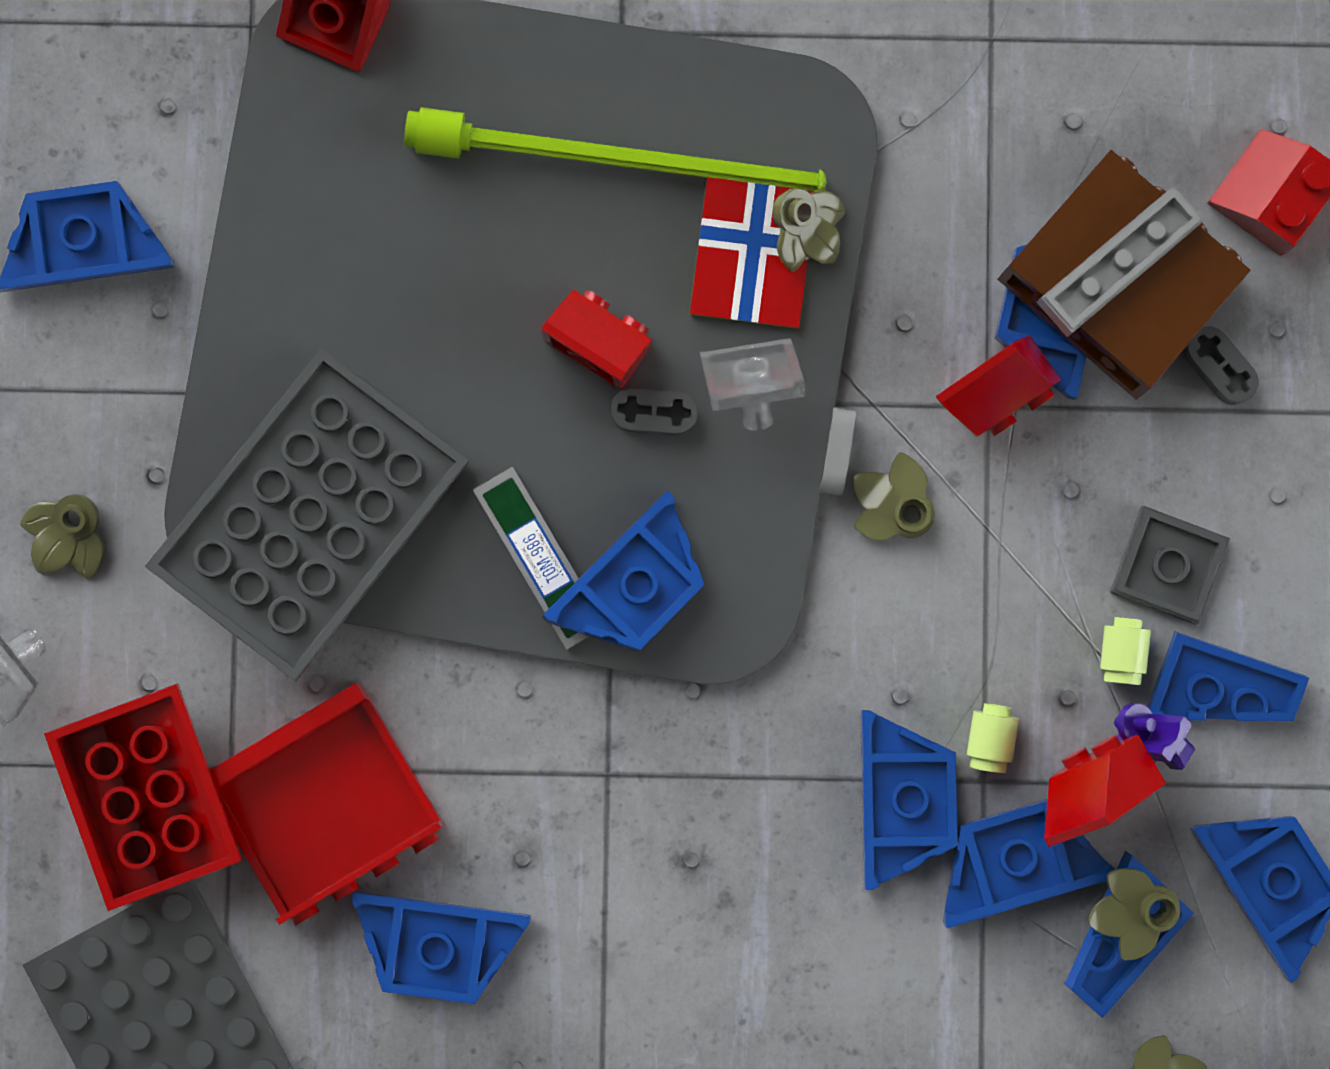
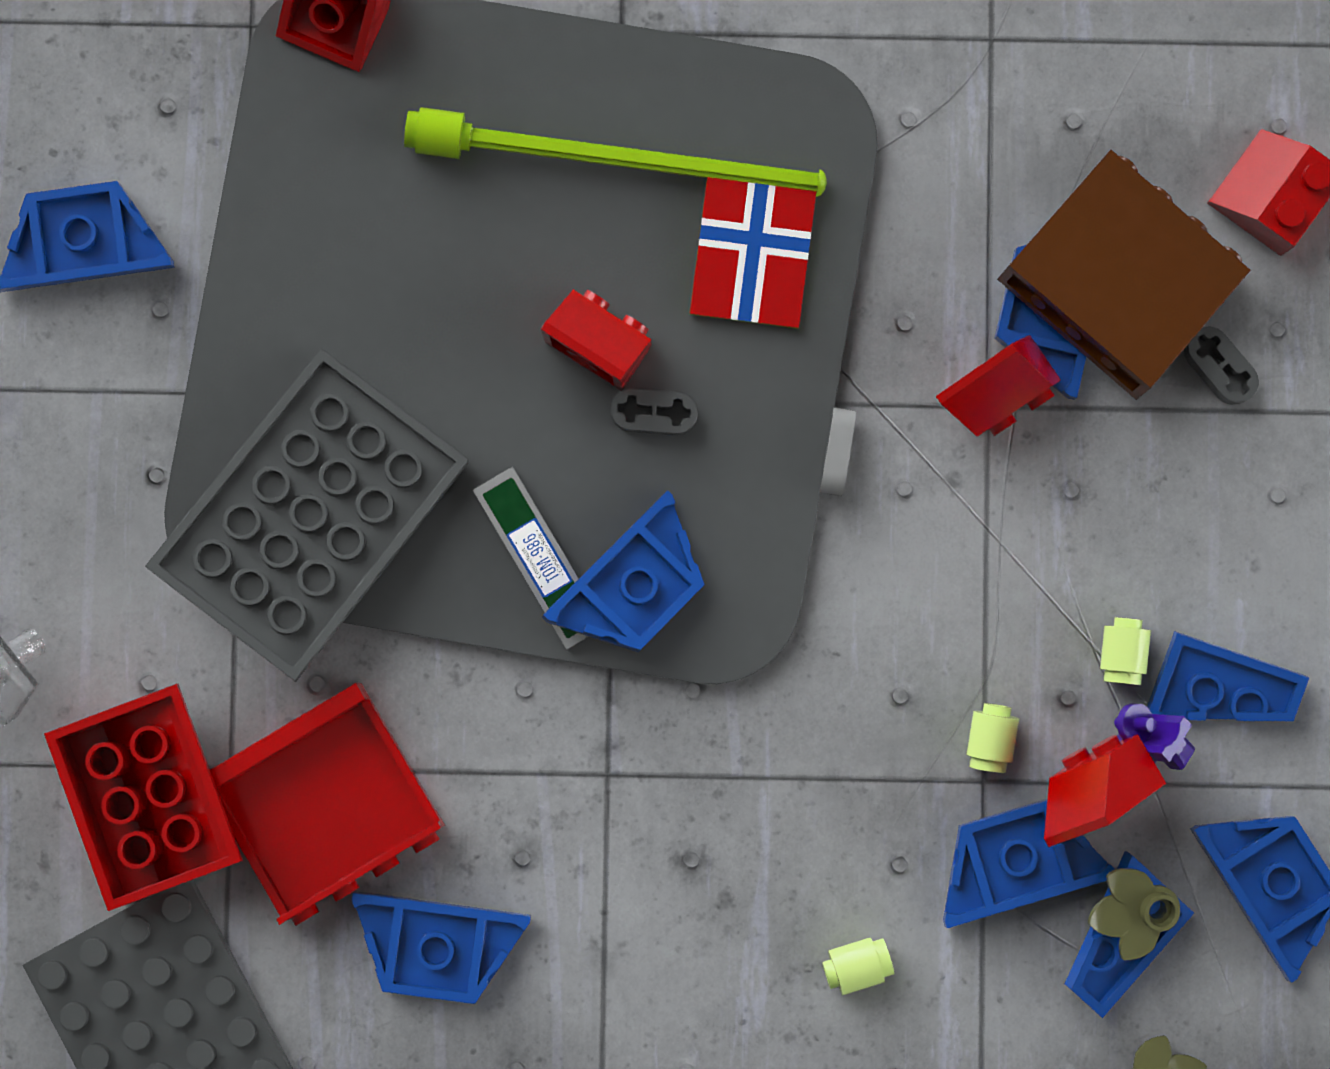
(60, 540): olive plate -> none
(753, 378): clear tile -> none
(811, 229): olive plate -> none
(858, 965): none -> yellowish green brick
(888, 496): olive plate -> none
(905, 799): blue wing -> none
(1120, 261): light grey tile -> none
(1169, 565): dark grey tile -> none

